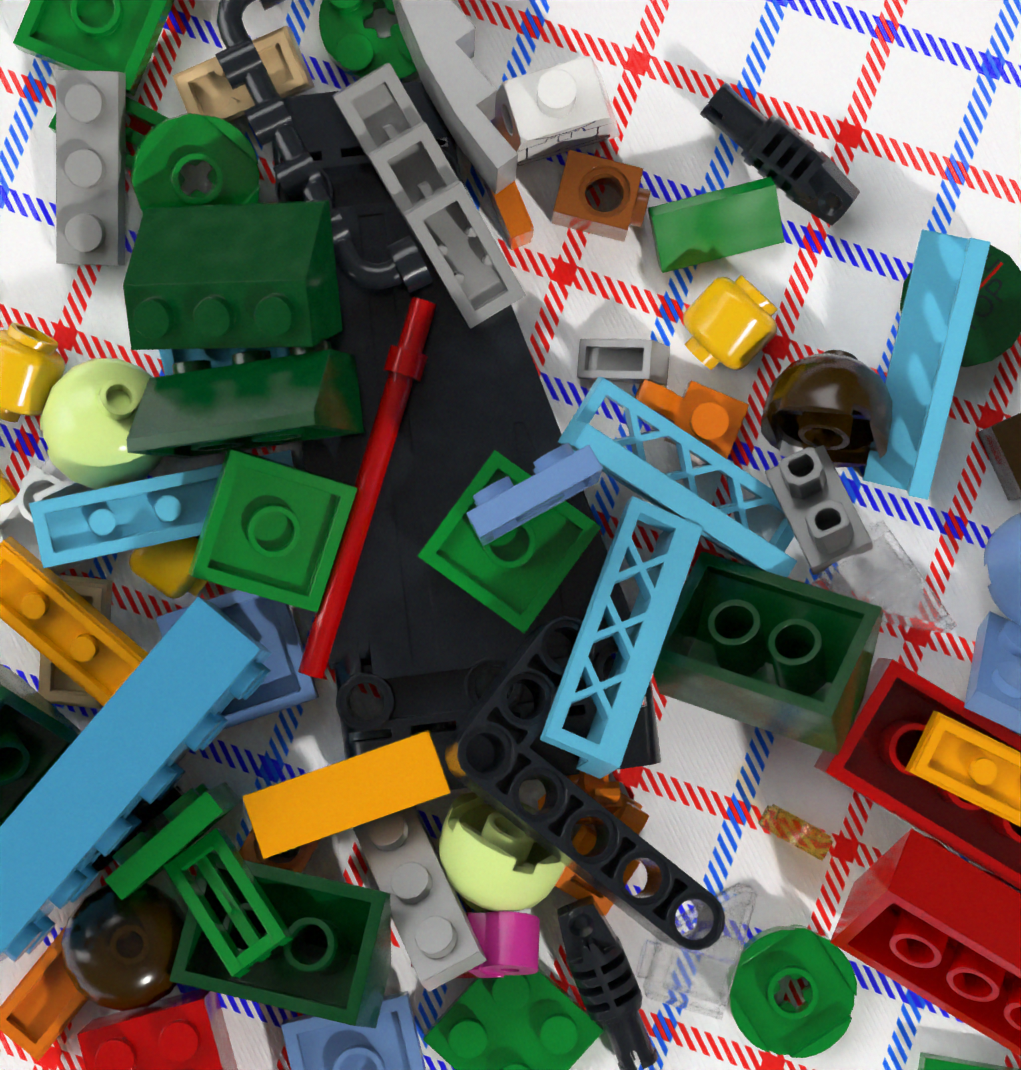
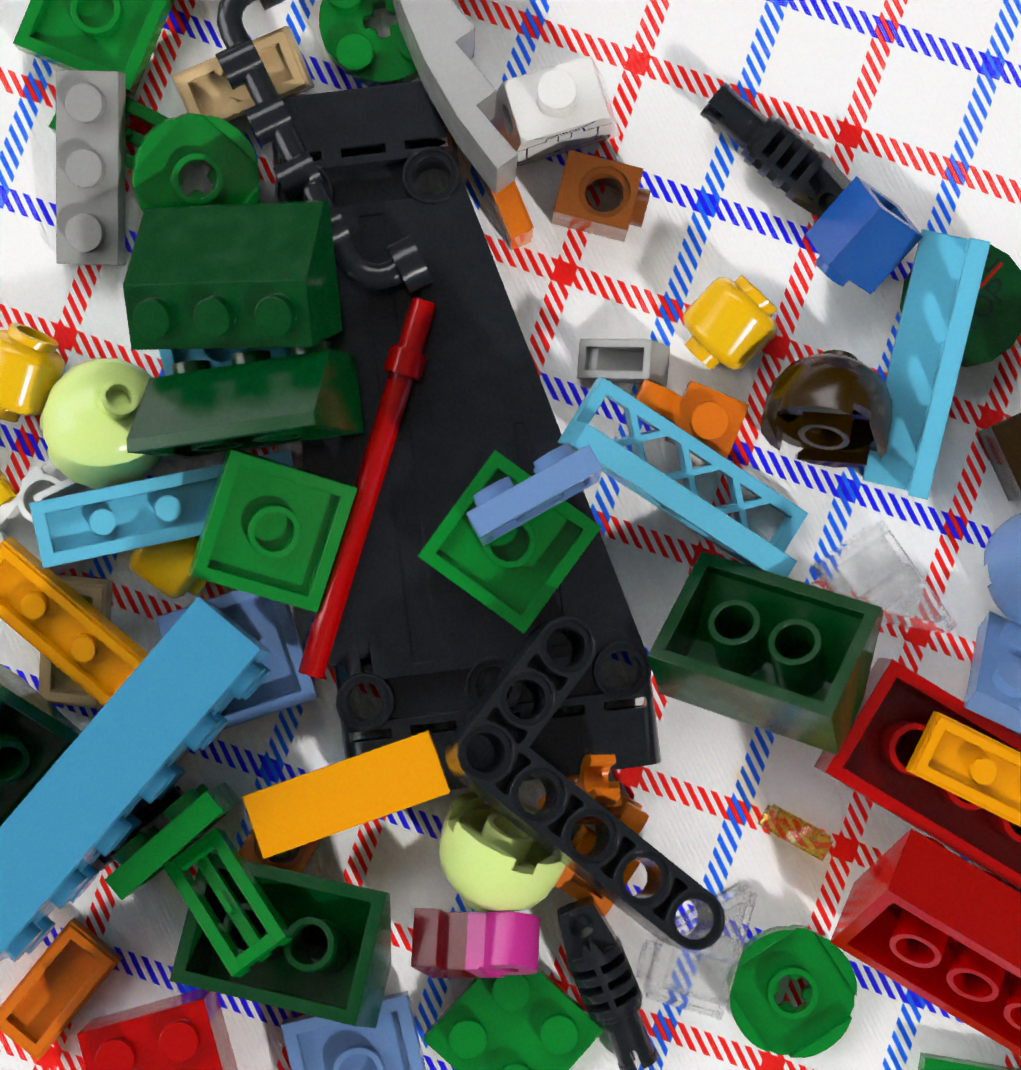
(123, 948): dark brown cylinder -> none
(420, 897): light grey plate -> none
(429, 195): light grey slope -> none
(637, 638): medium azure fence -> none
(716, 224): green tile -> none
(818, 508): dark grey hips -> none
(862, 237): none -> blue brick

